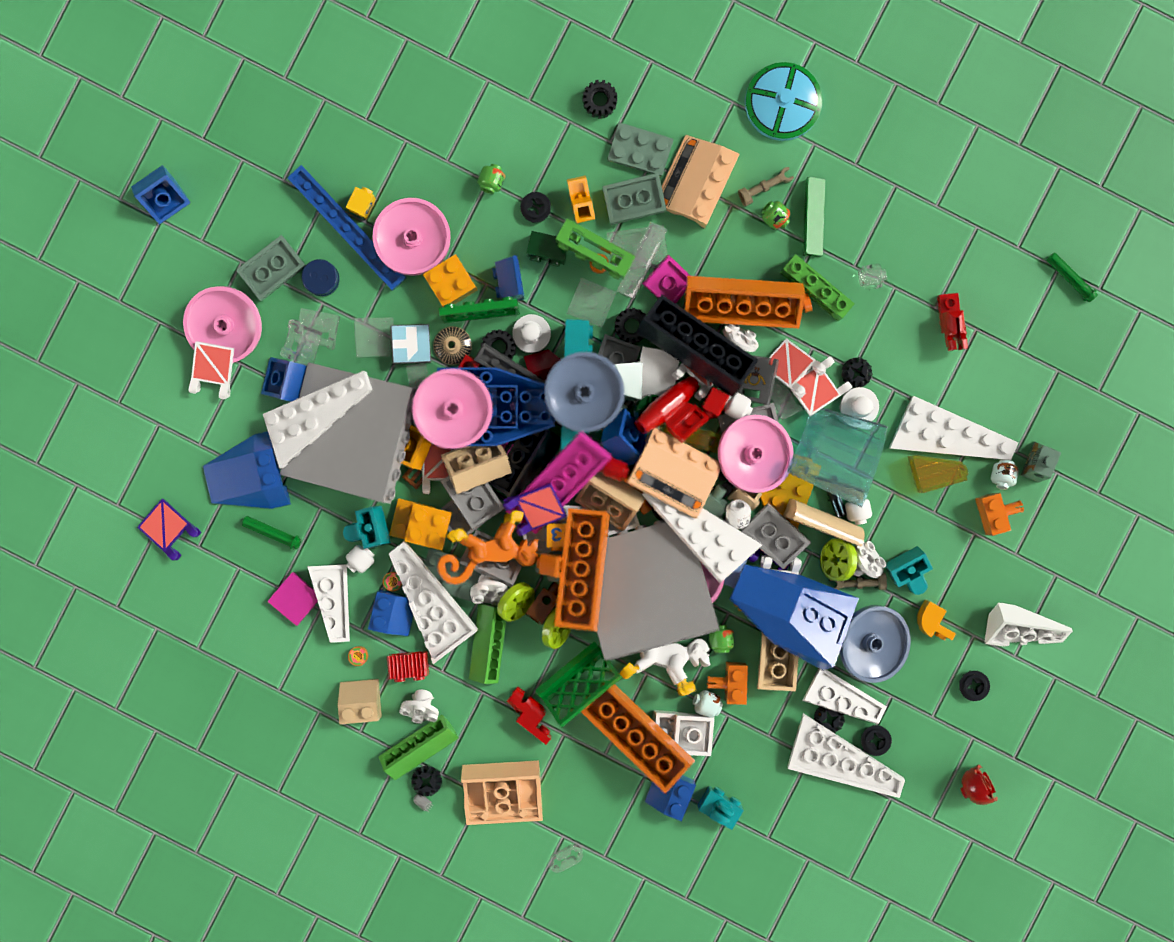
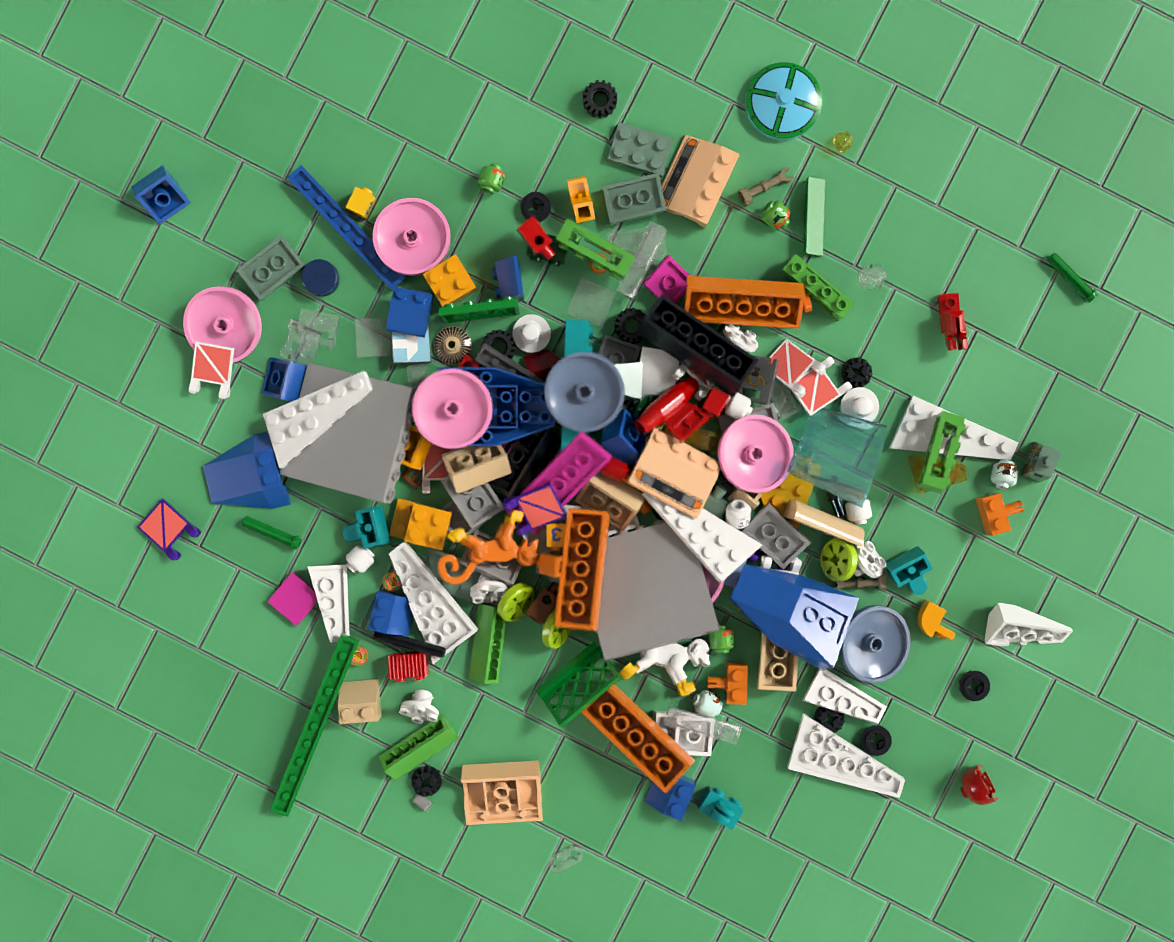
(314, 725): none -> green plate
(409, 312): none -> blue slope
(410, 643): none -> black axle
(530, 714): red plate -> none
(532, 229): none -> red torso
(702, 725): none -> clear tile
(843, 141): none -> clear yellow tile
(952, 423): none -> bright green brick

